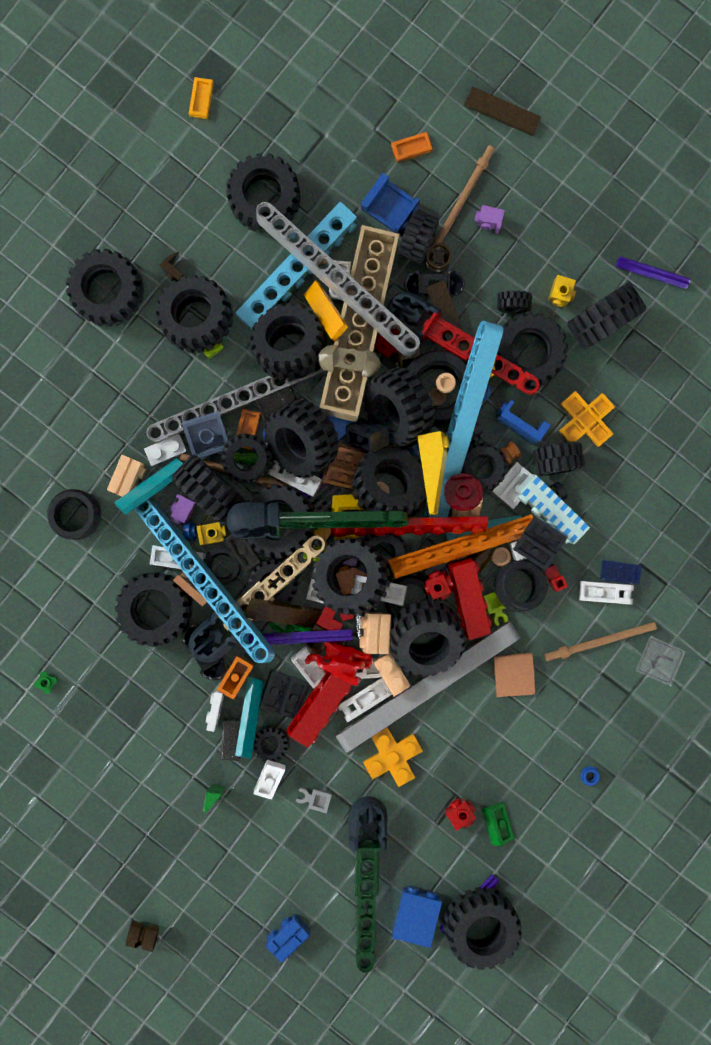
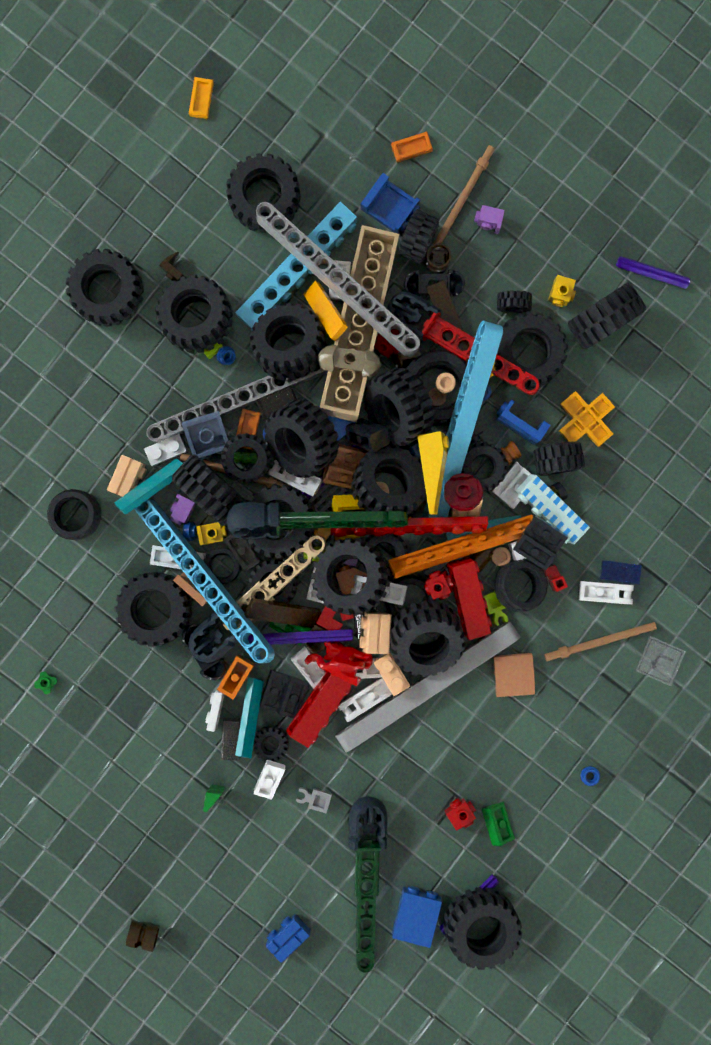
(229, 358): none -> blue plate
(393, 756): light orange plate -> none
(502, 111): dark brown tile -> none

